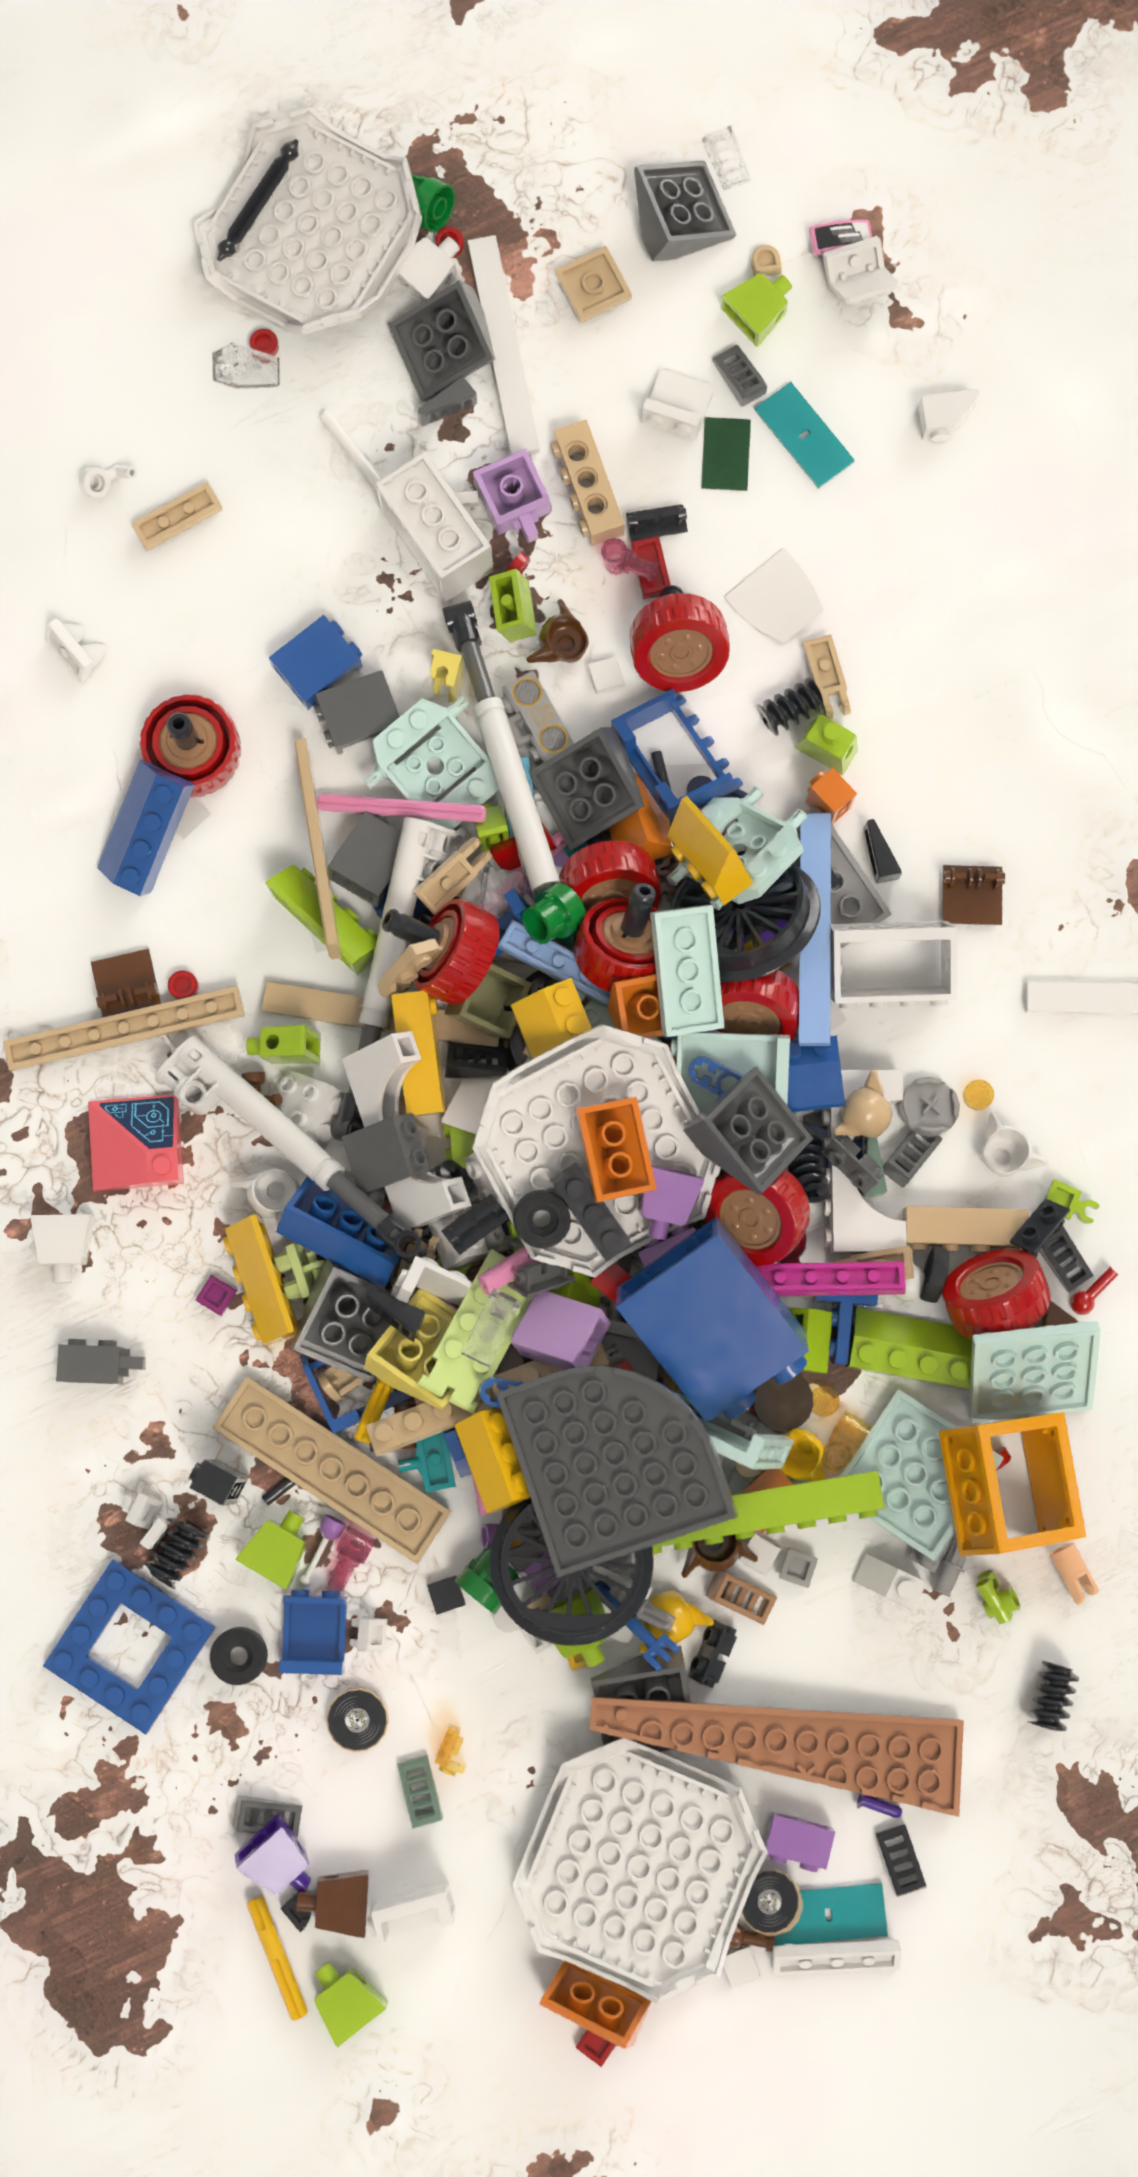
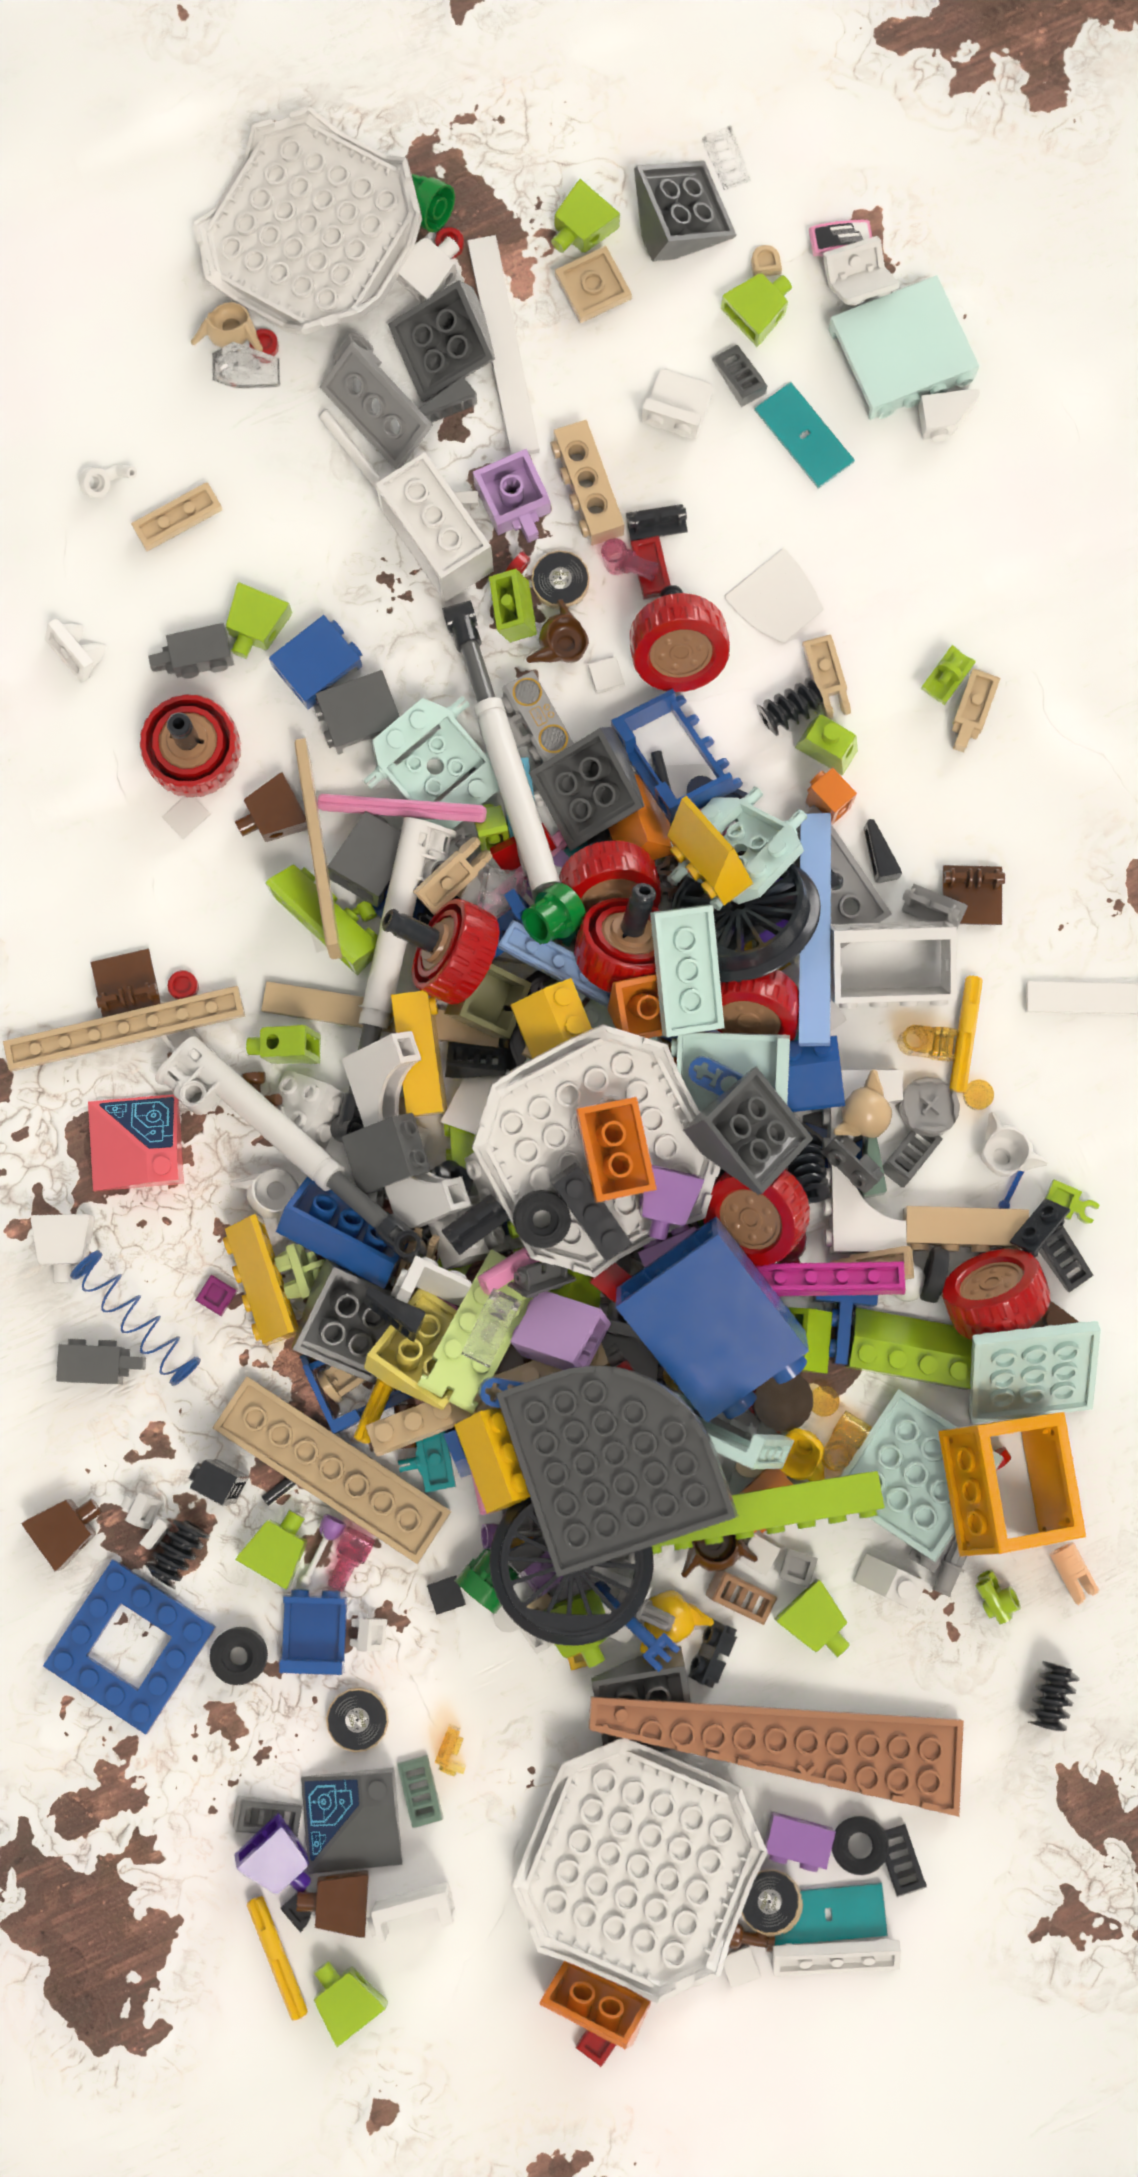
(62, 1531): none -> reddish brown torso
(144, 828): blue slope -> none
(182, 1371): none -> blue piece
(194, 652): none -> dark grey hinge
(228, 324): none -> tan piece
(255, 619): none -> lime torso
(257, 200): black wheel -> none
(273, 811): none -> reddish brown torso
(351, 1820): none -> dark grey slope
(357, 359): none -> light grey hinge
(365, 910): none -> lime hand
(406, 967): tan hinge -> none
(448, 670): light yellow hinge -> none
(560, 577): none -> black tile
(584, 219): none -> lime torso
(726, 454): dark green sticker -> none
(815, 1619): none -> lime torso
(879, 1805): dark purple piece -> none
(879, 1841): none -> black tyre
(905, 347): none -> light aqua panel
(932, 905): none -> light grey hinge
(935, 1042): none -> clear yellow piece
(948, 675): none -> lime hips
(966, 1033): none -> yellow axle
(974, 707): none -> tan hinge
(1004, 1204): none -> clear blue hinge
(1083, 1301): red bar -> none

